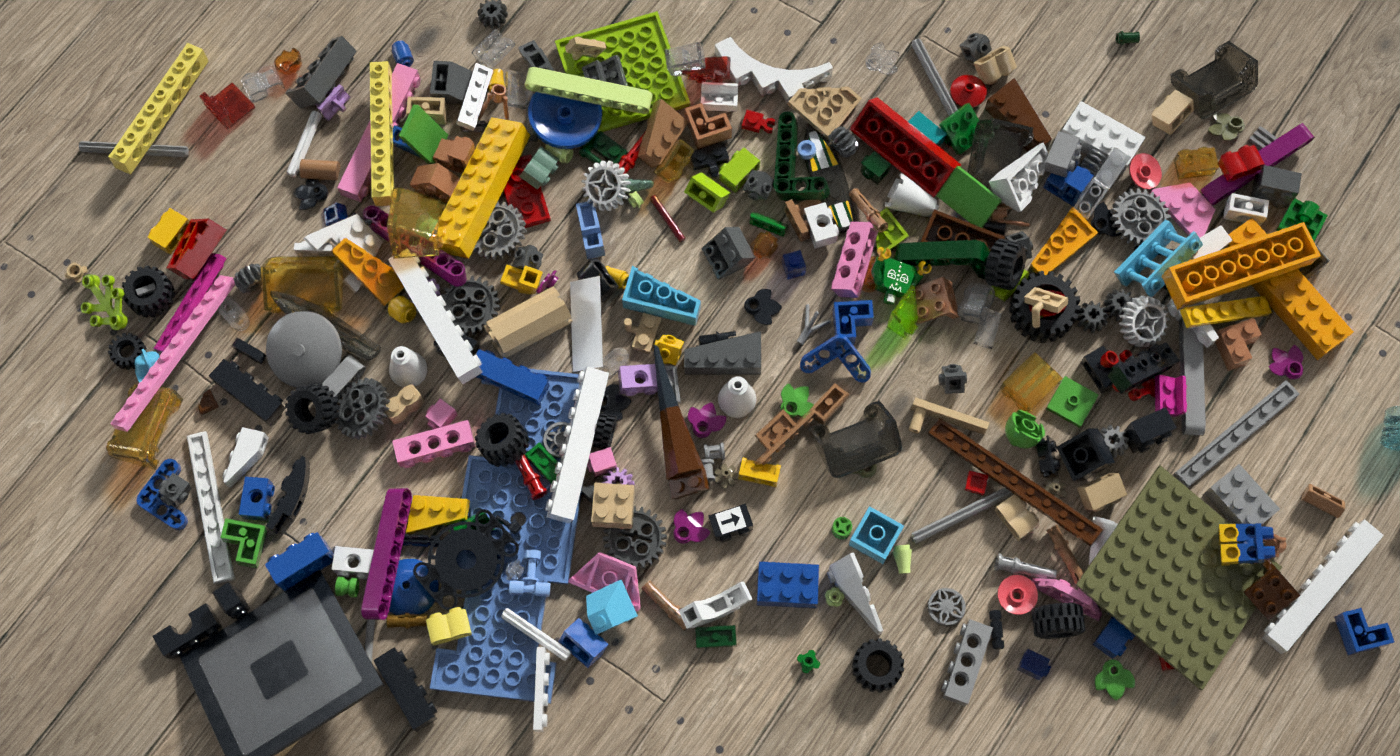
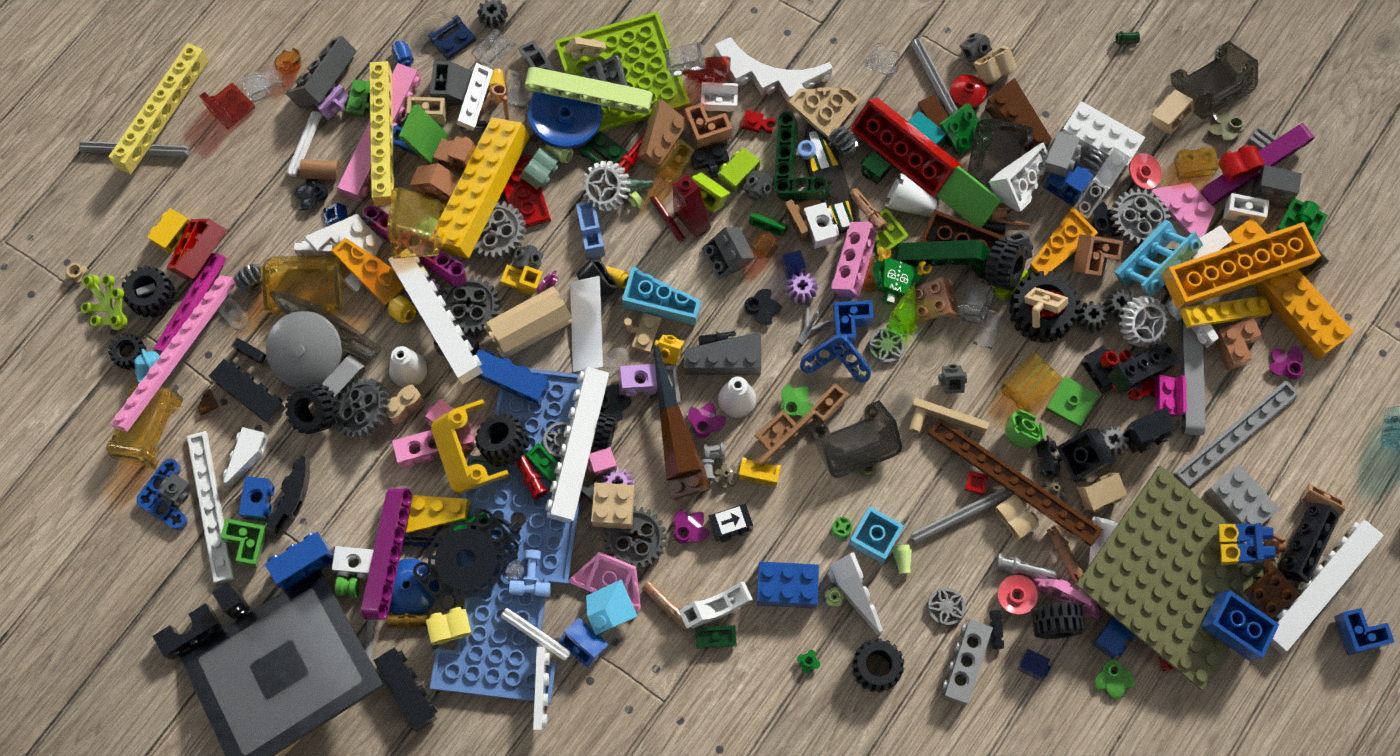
(359, 98): none -> bright green plate
(454, 42): none -> dark blue plate
(459, 474): none -> yellow windscreen
(689, 206): none -> dark red slope
(795, 285): none -> lavender gear
(886, 345): none -> wheel
(932, 110): none -> reddish brown tile
(1092, 251): none -> nougat brick
(1240, 625): none -> blue brick
(1309, 542): none -> black brick

